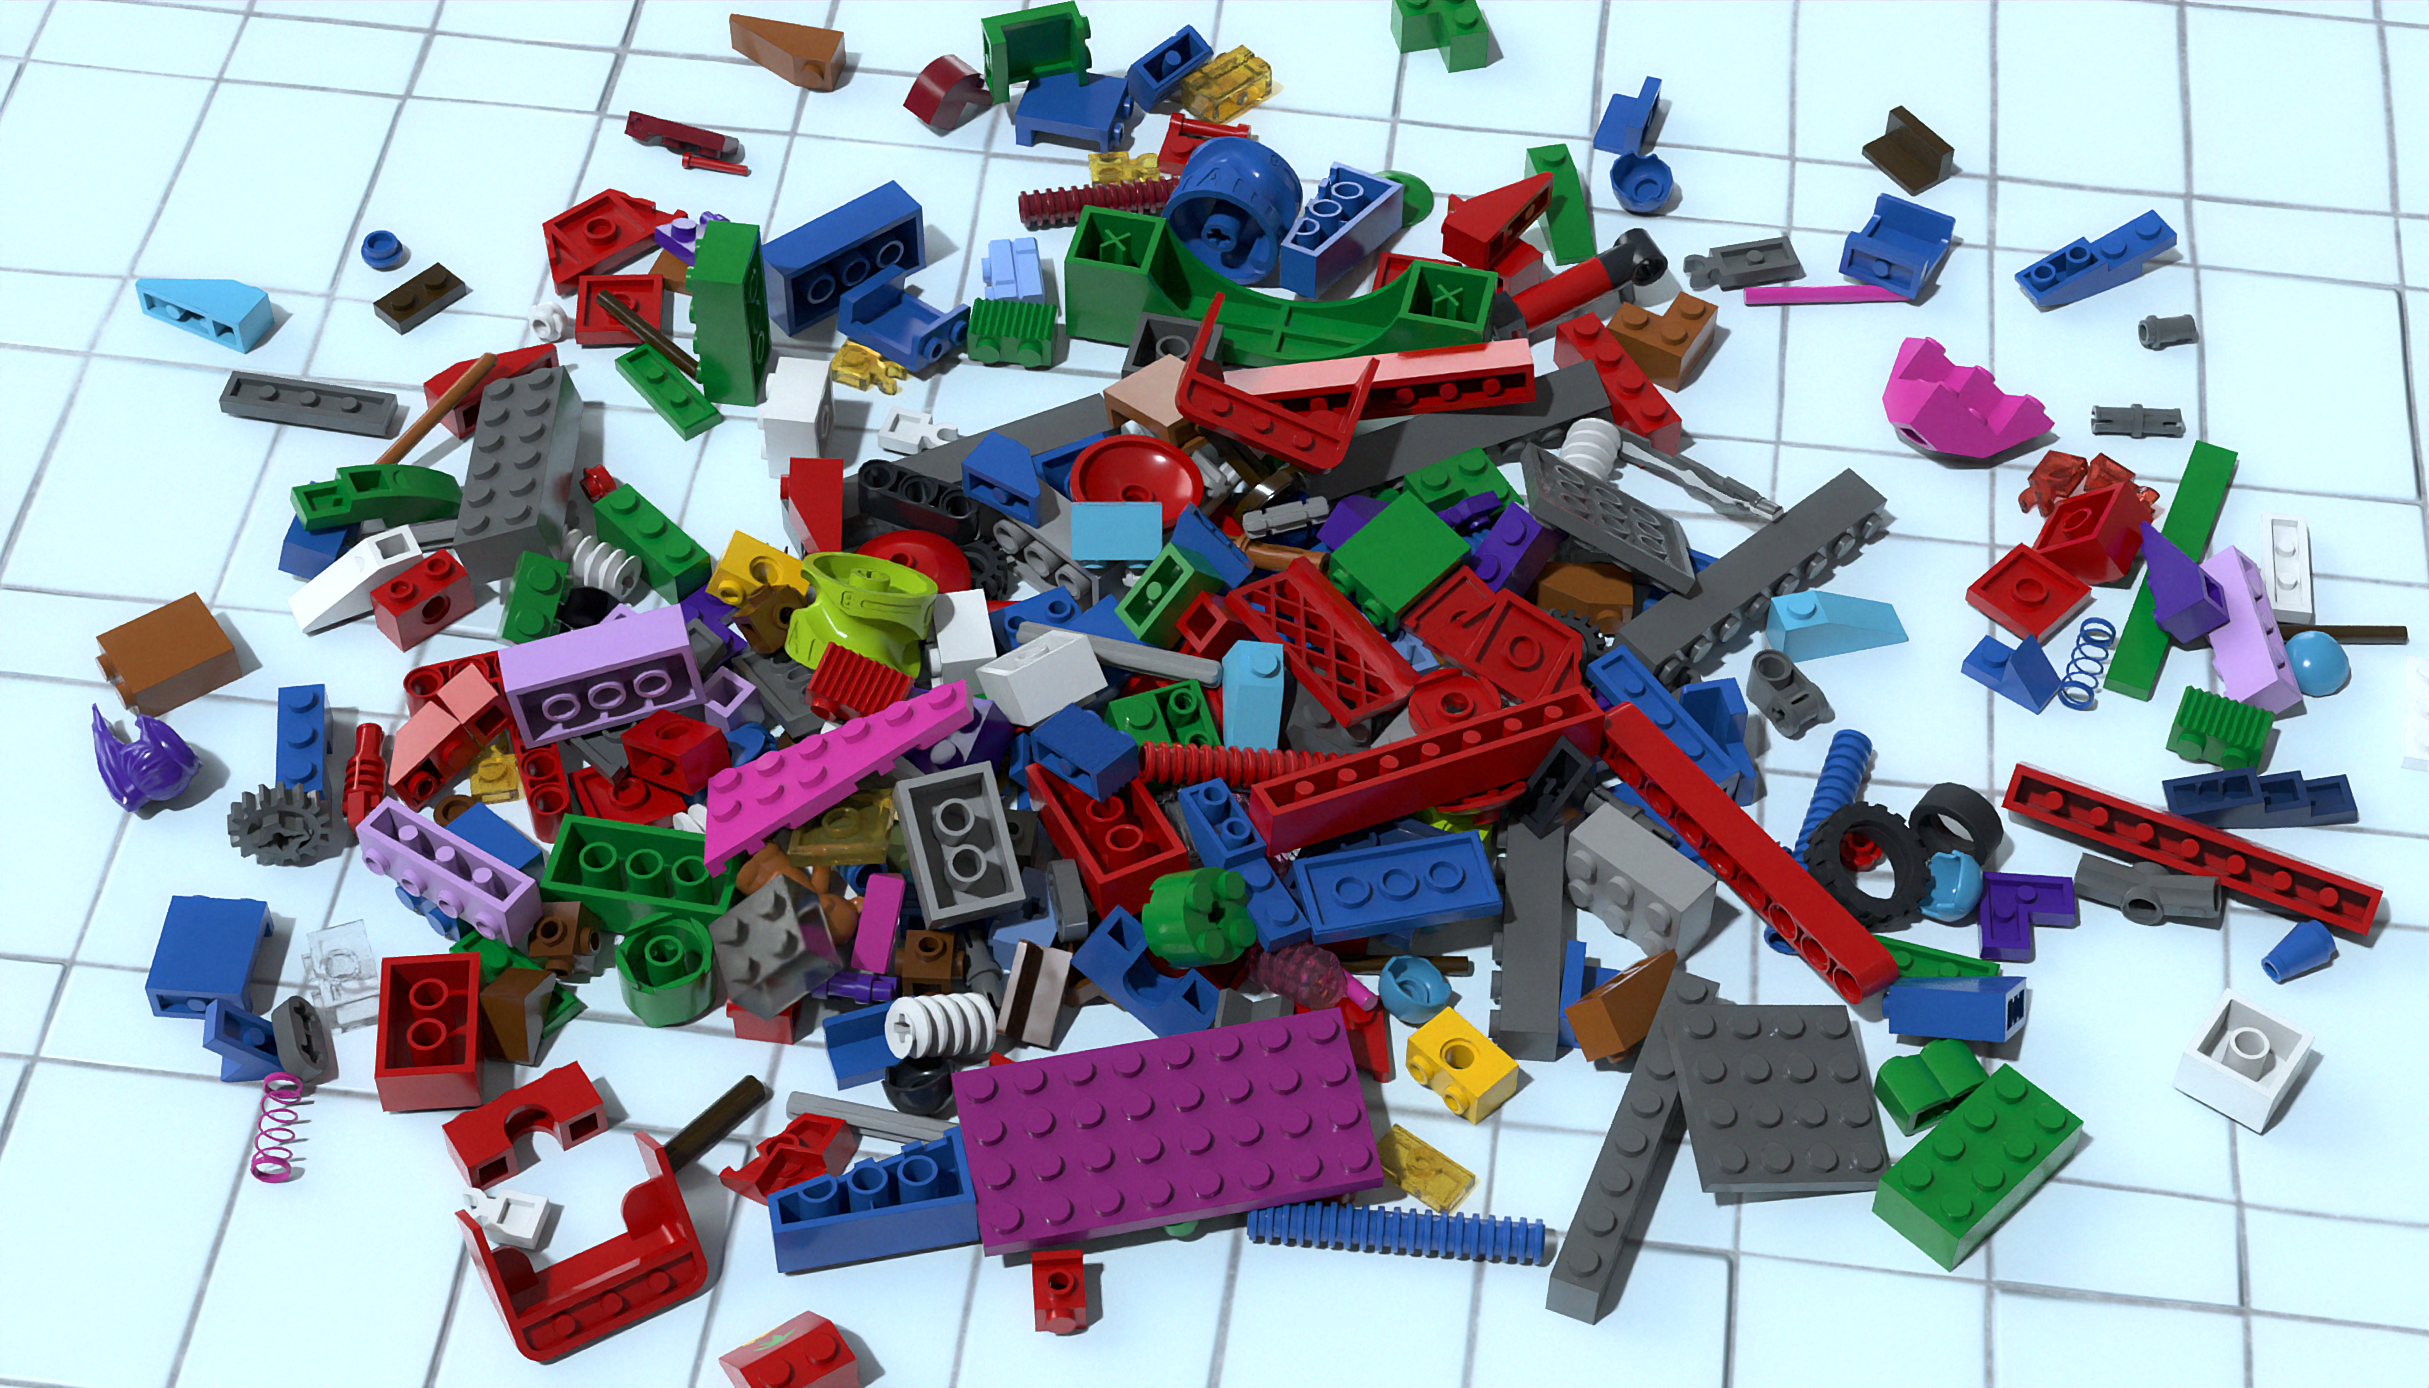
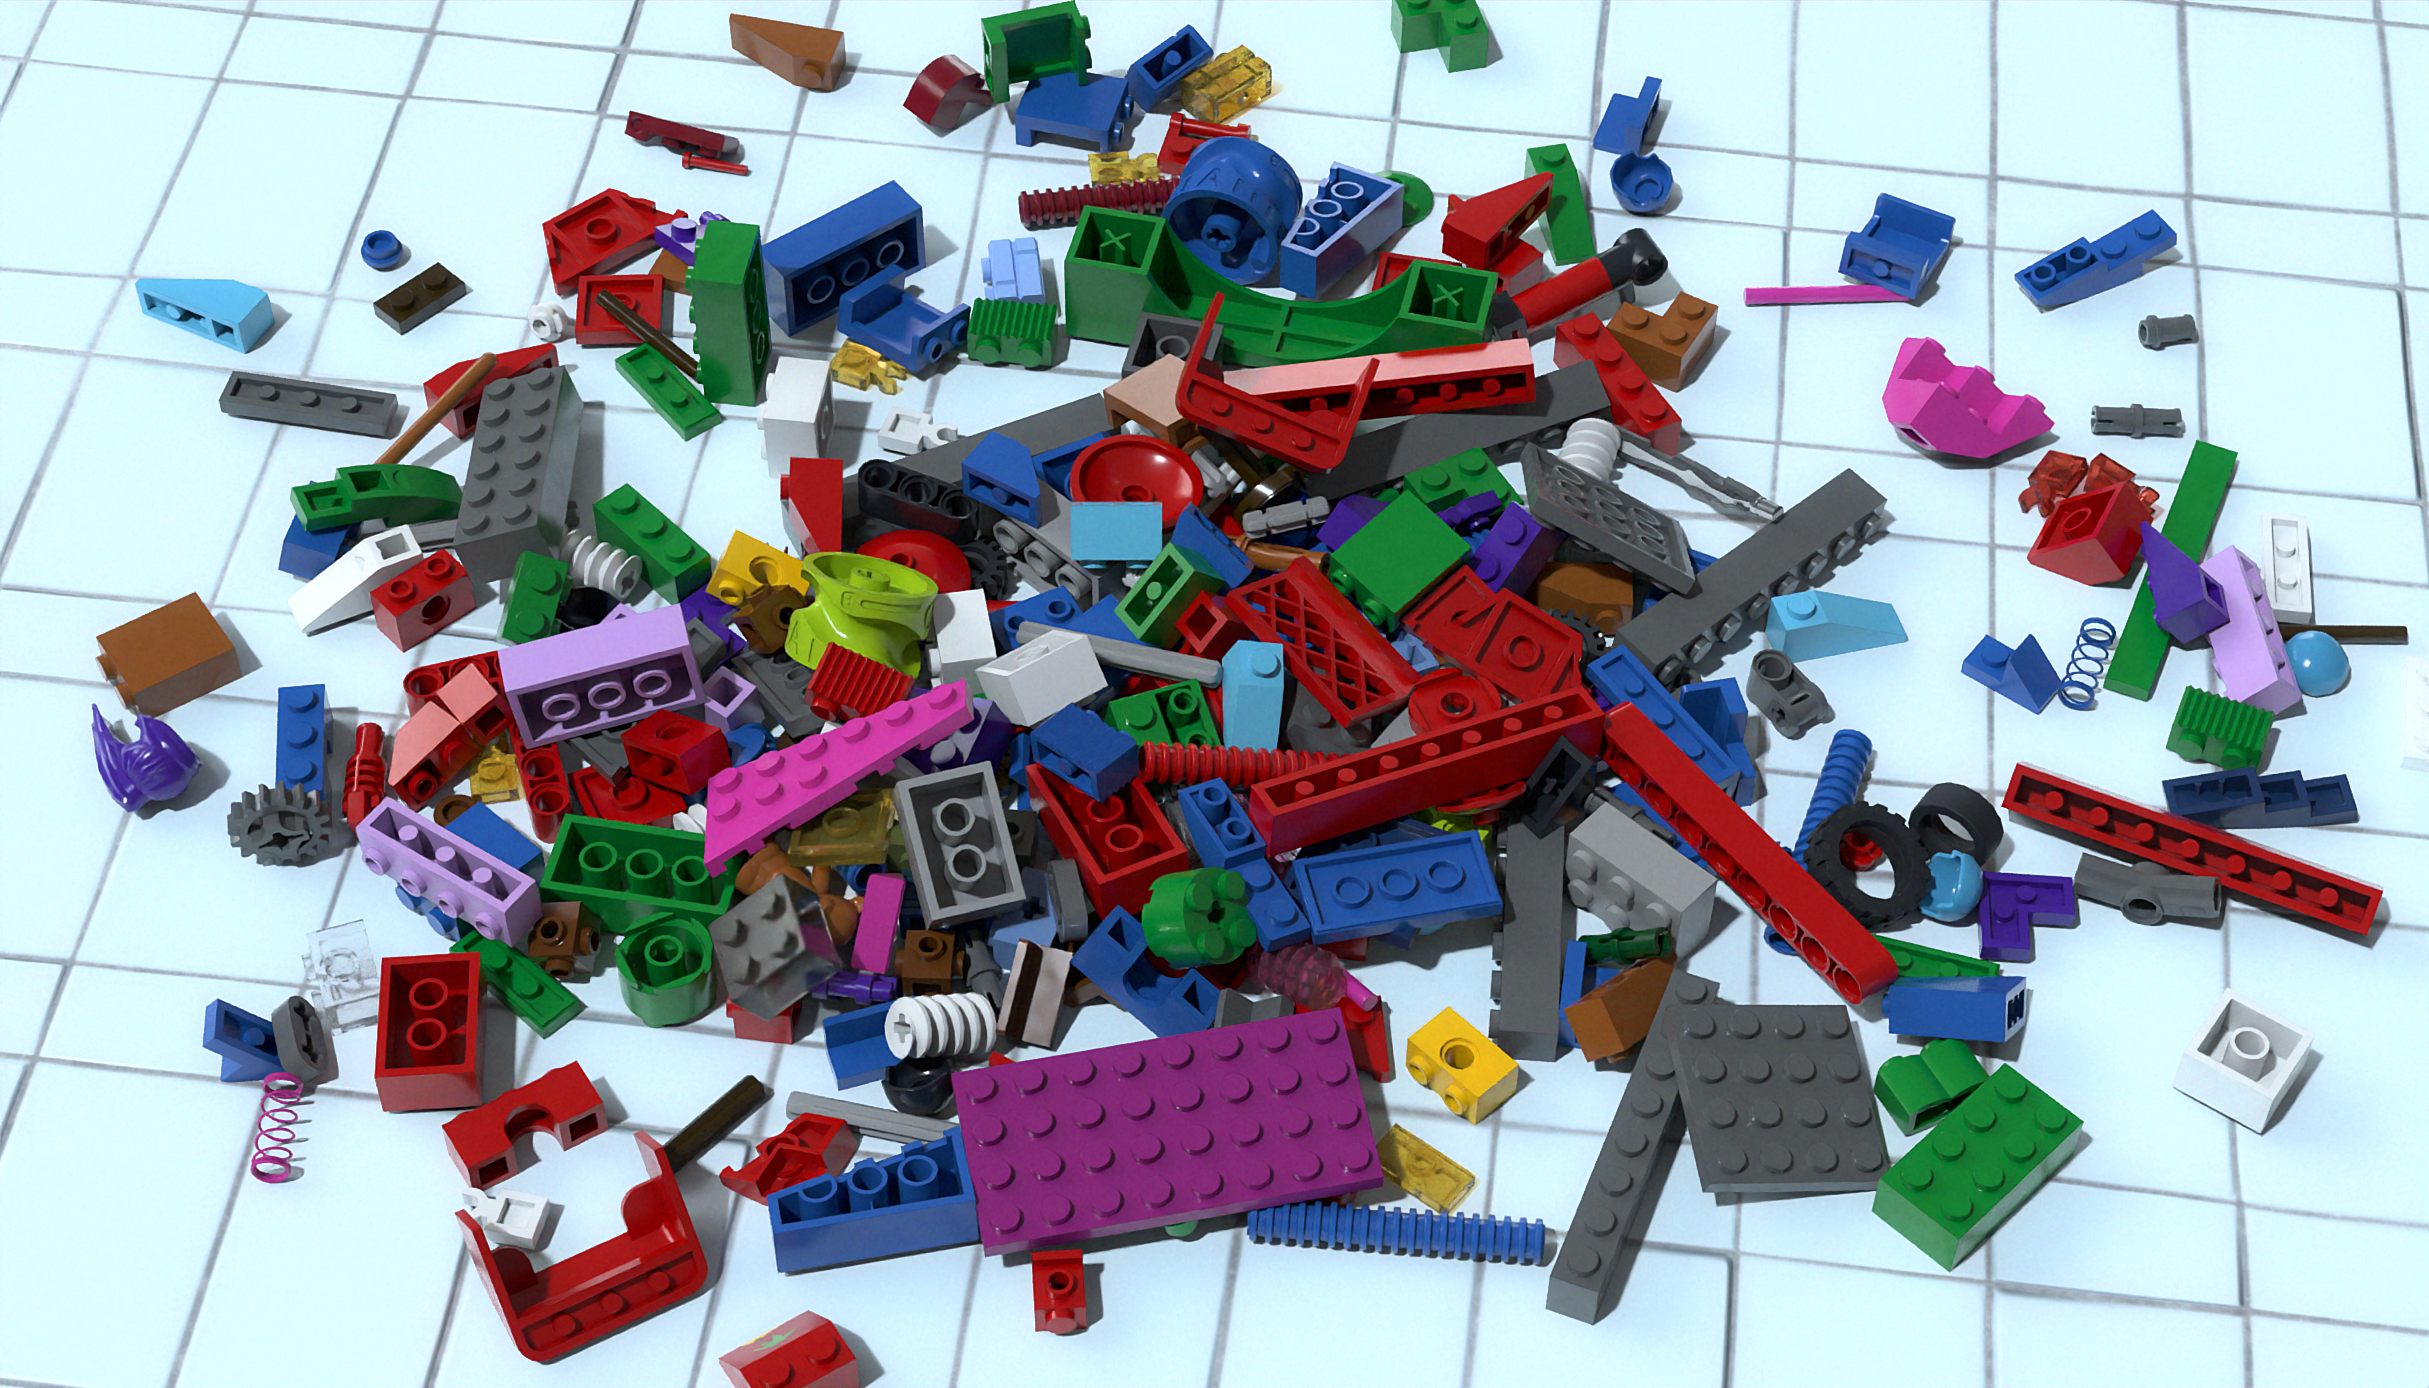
(206, 954): blue panel -> none
(515, 1014): reddish brown slope -> none
(597, 483): red plate -> none
(1375, 963): dark brown bar -> none
(1412, 989): dark azure hair -> none
(1627, 945): none -> dark green pin
(1743, 263): dark grey plate -> none
(1910, 153): dark brown panel -> none
(2028, 593): red plate -> none
(2299, 951): blue cone -> none

